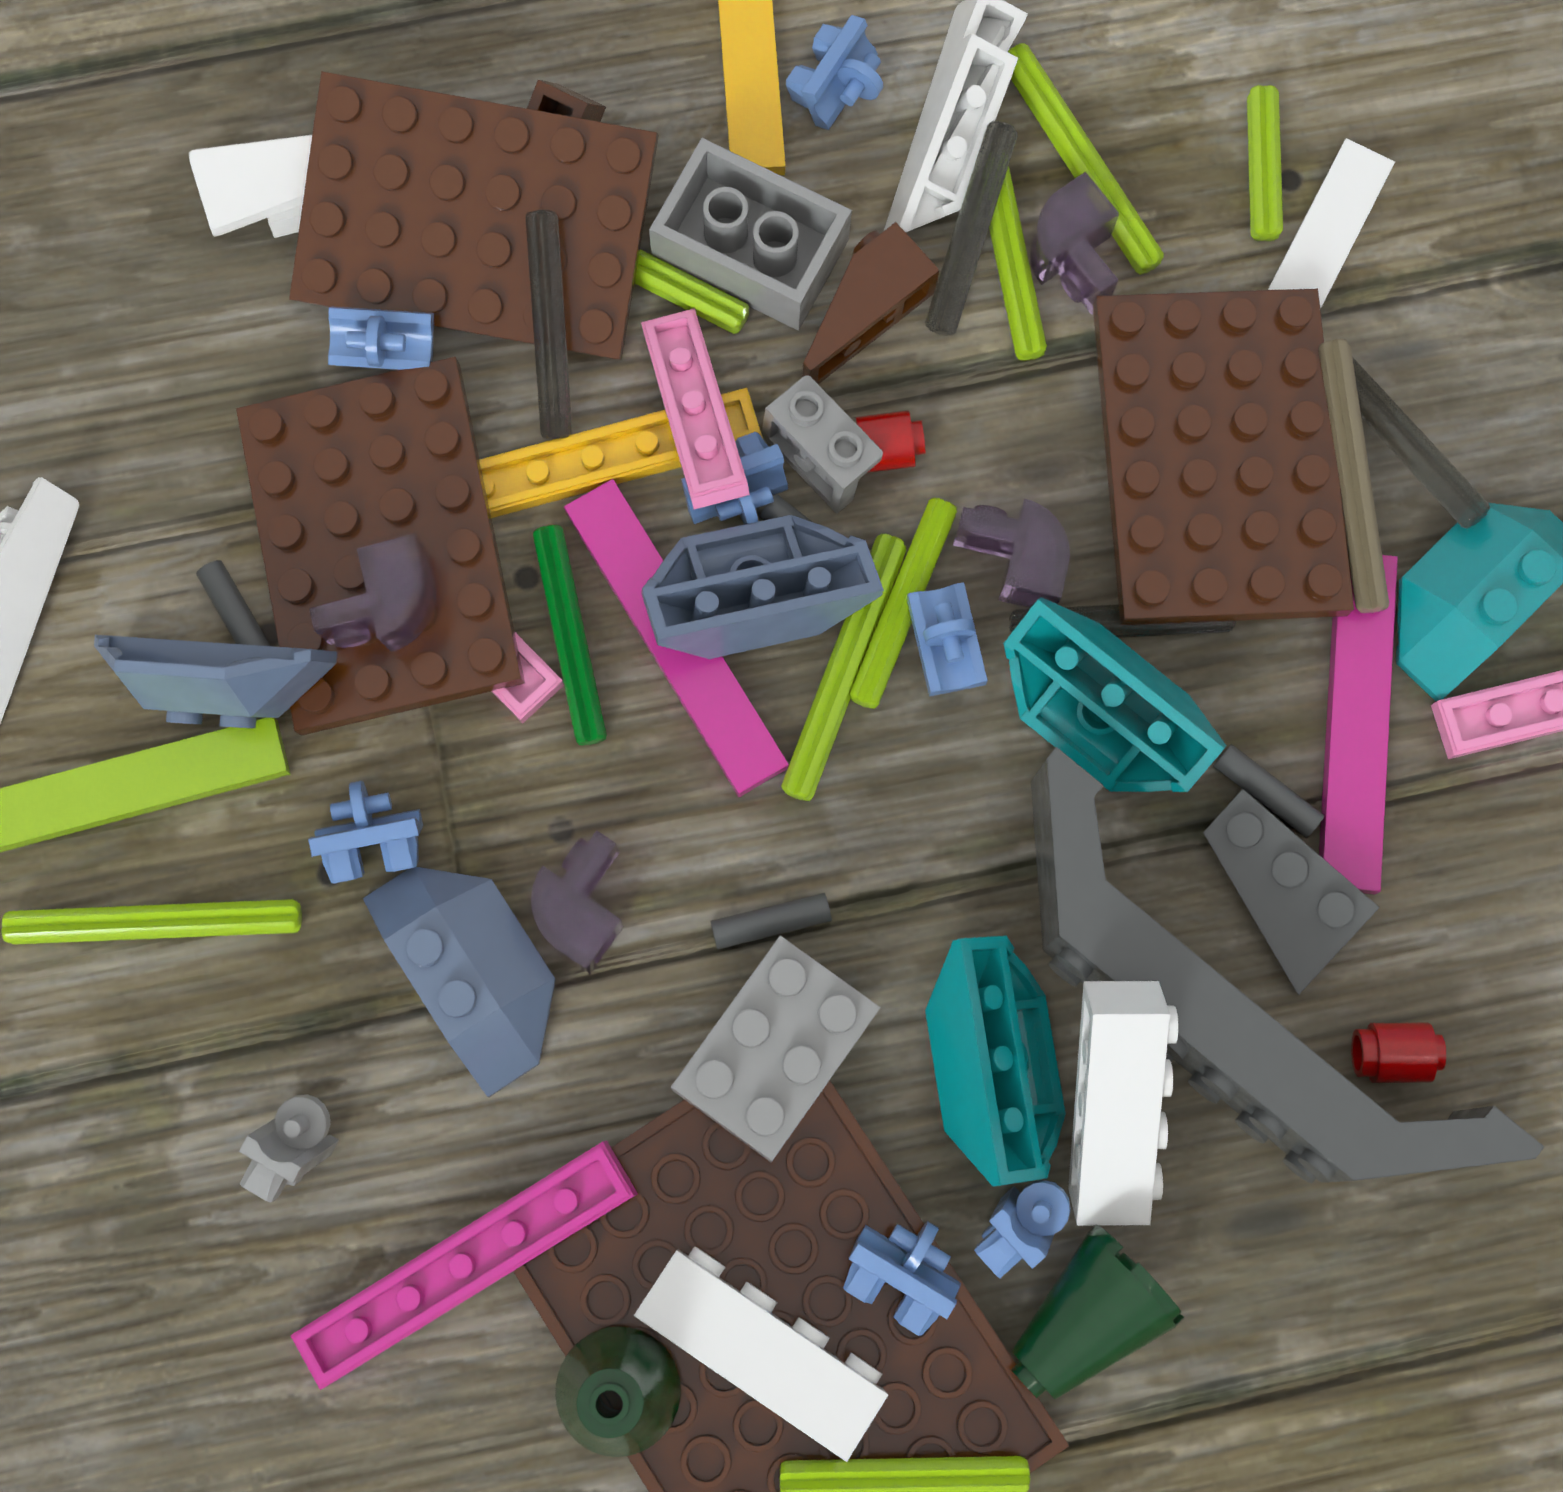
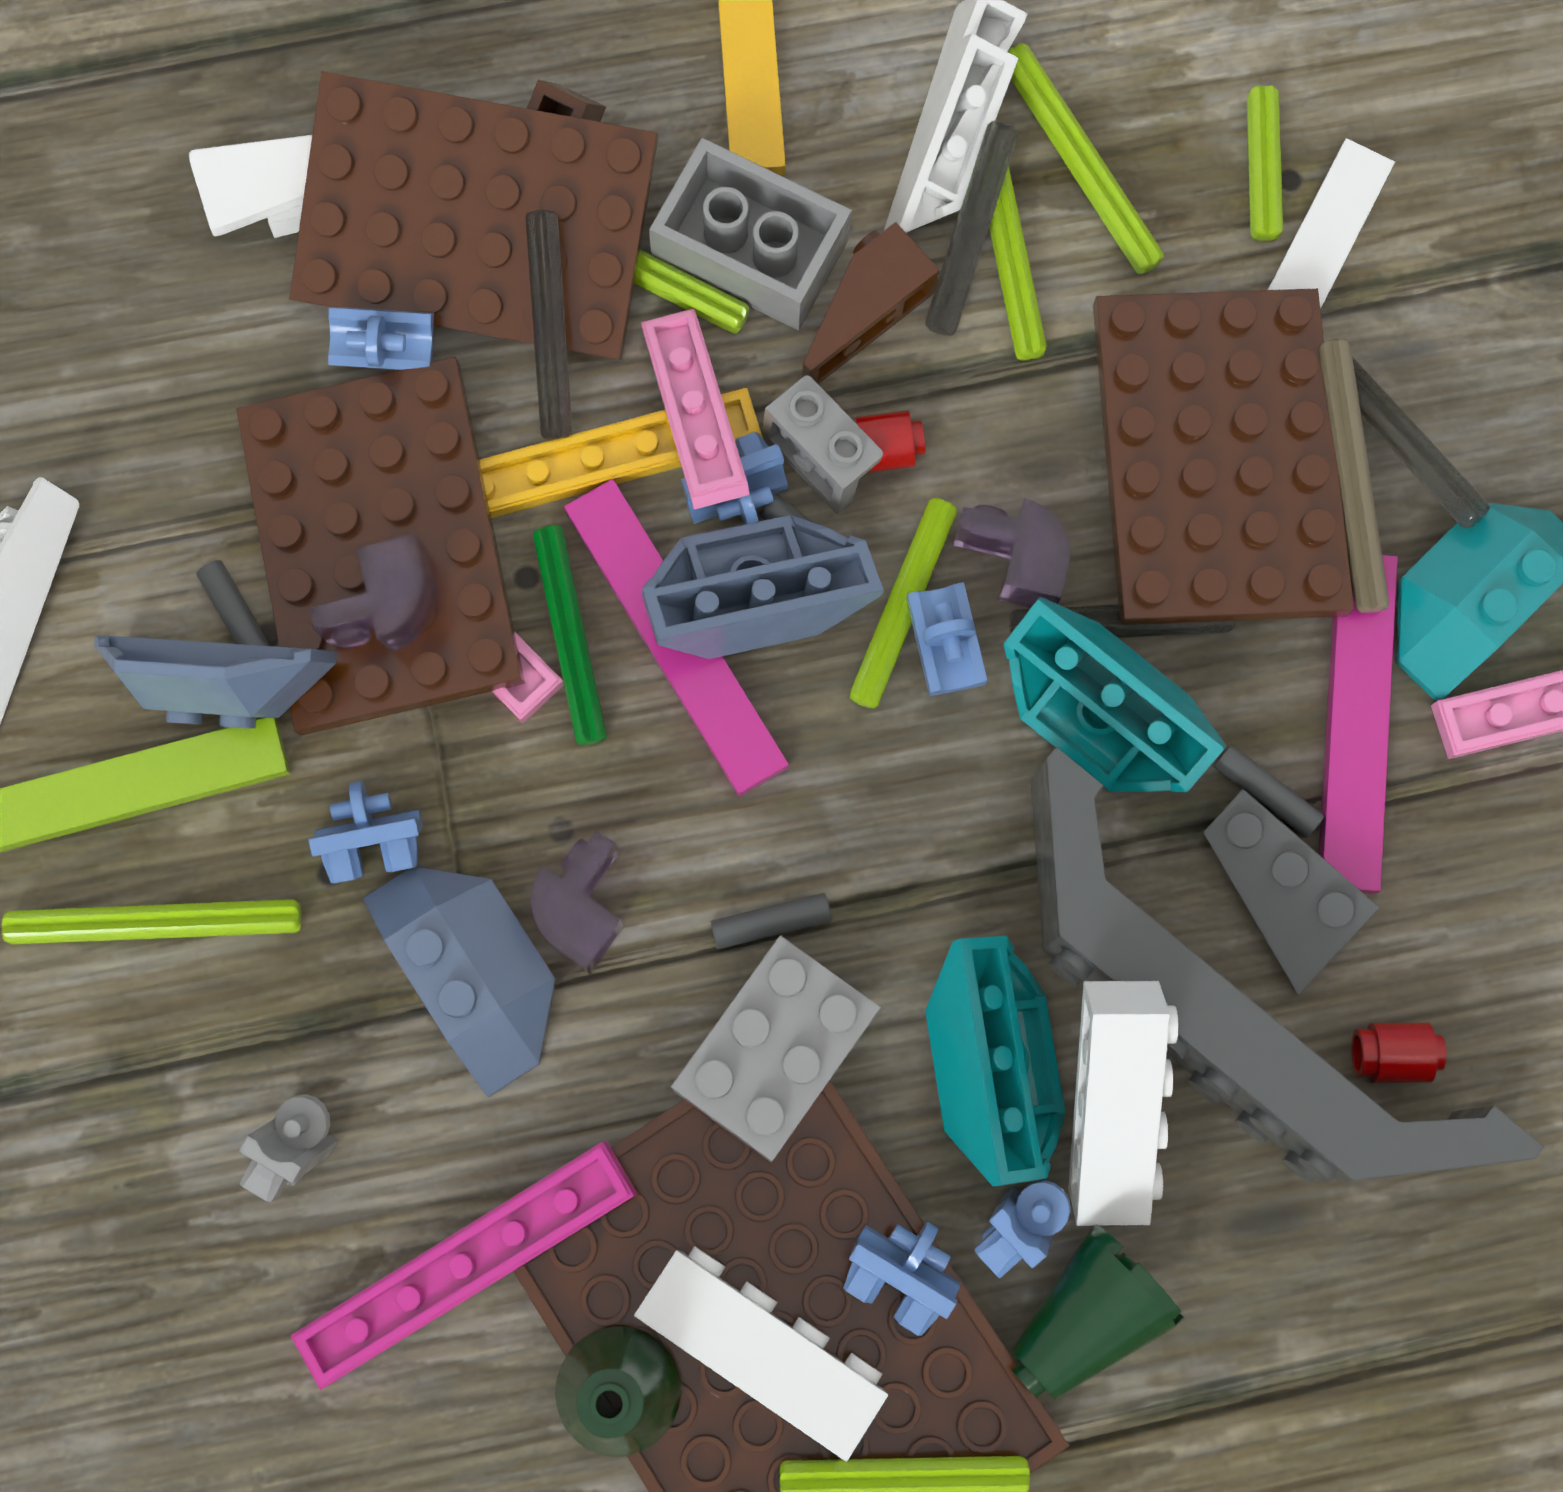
(842, 75): medium blue hips -> none
(842, 668): lime axle -> none
(1065, 239): clear purple brick -> none

